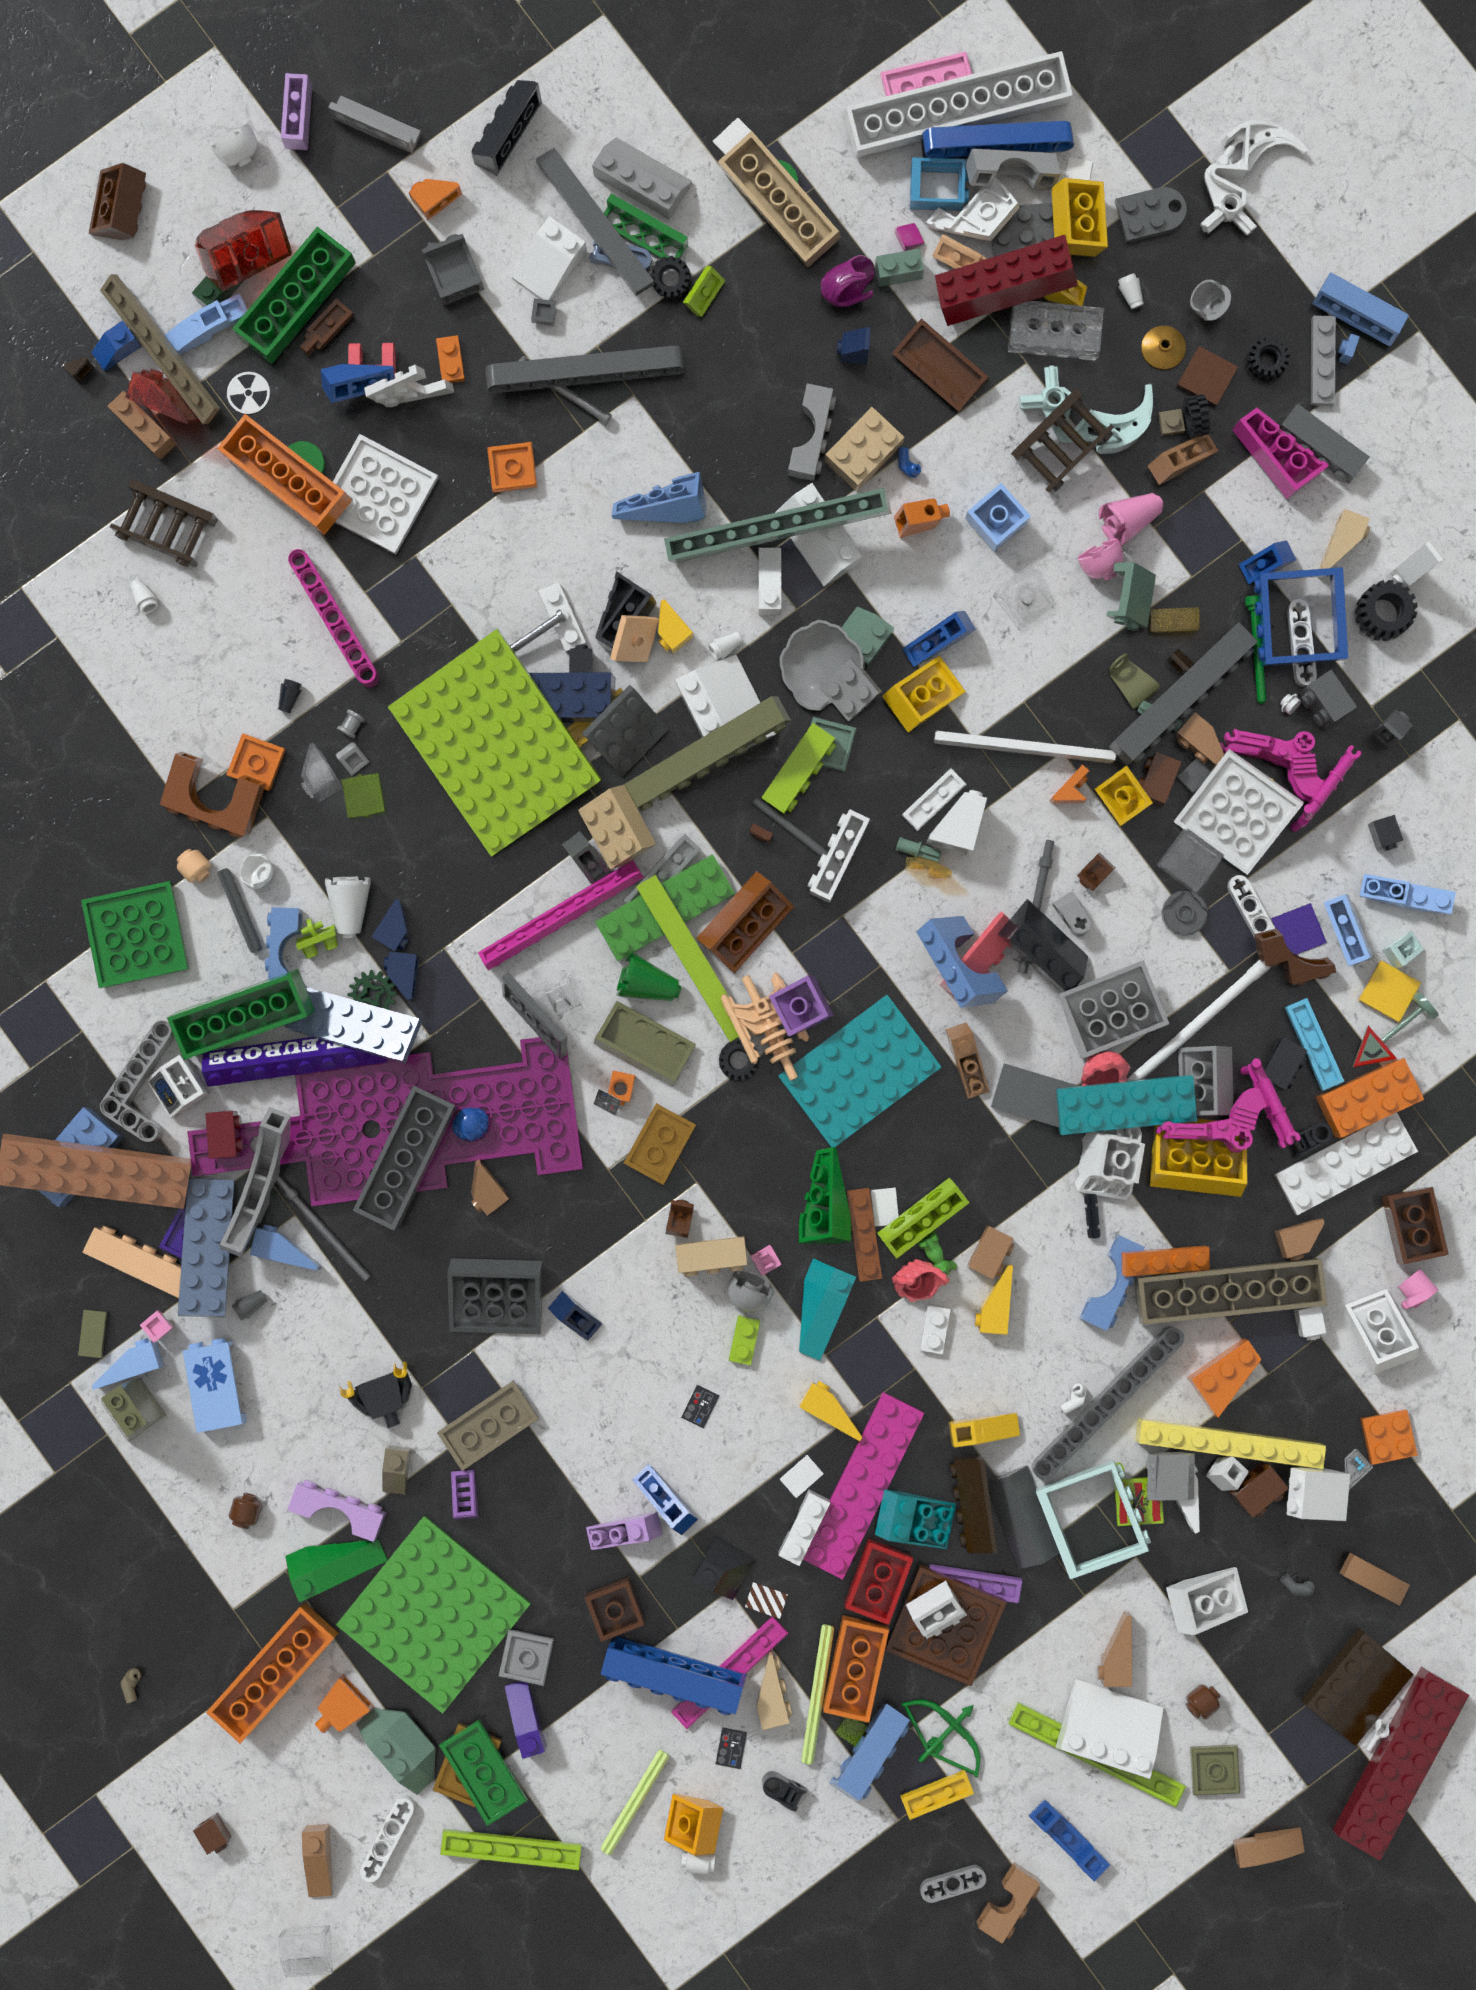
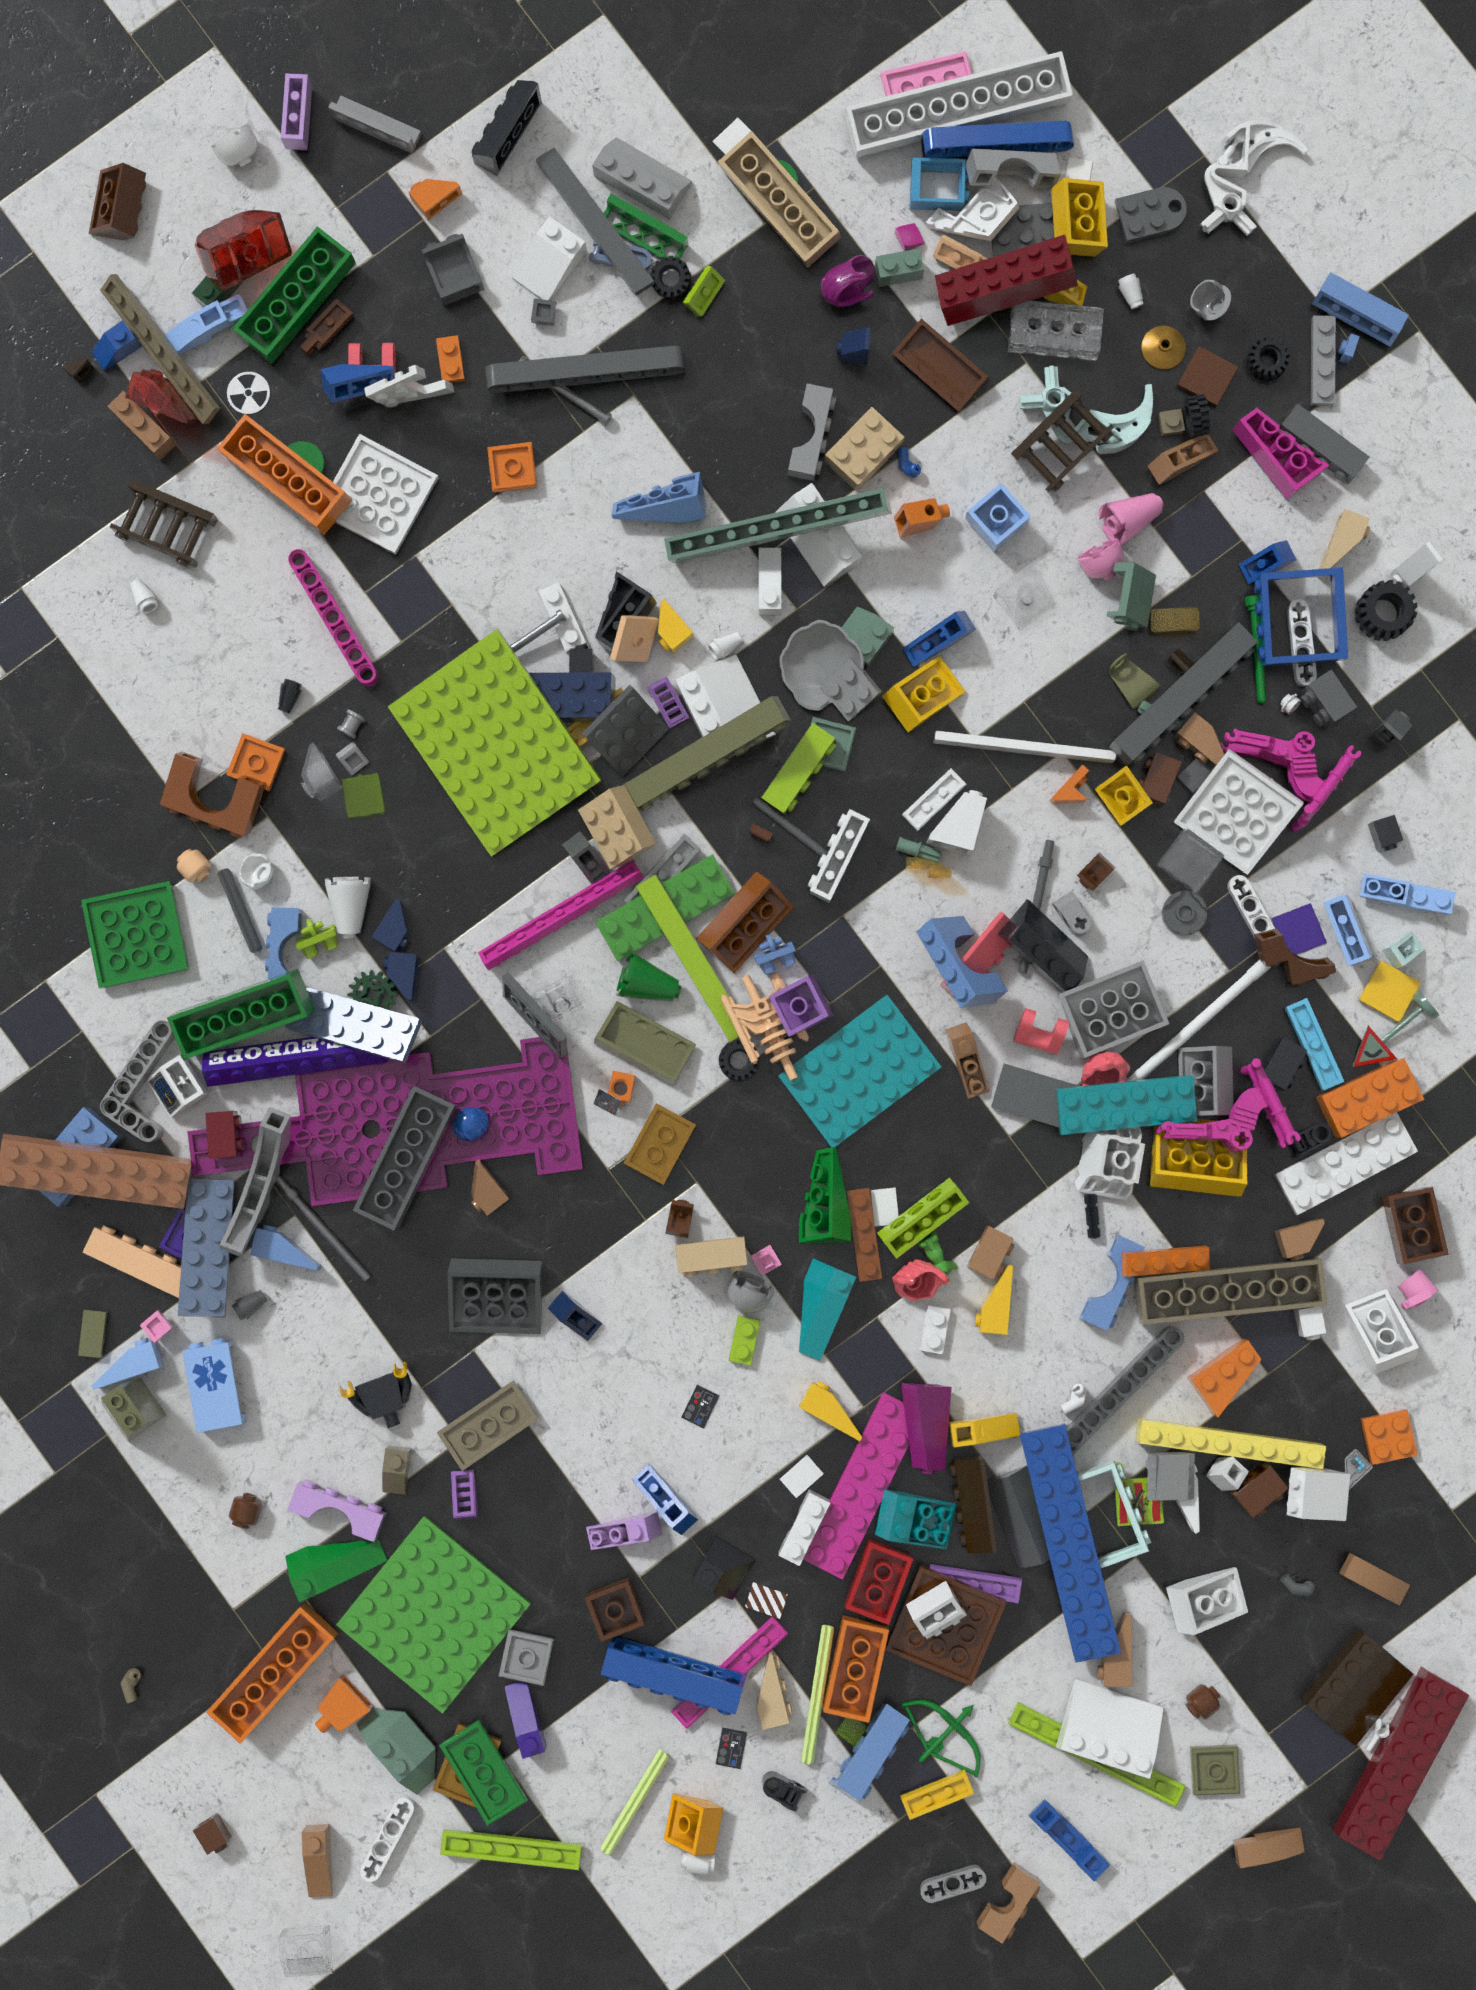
(670, 690): none -> medium lavender slope
(784, 951): none -> medium blue hips
(927, 1424): none -> magenta slope
(1039, 1038): none -> coral connector
(1070, 1543): none -> blue plate

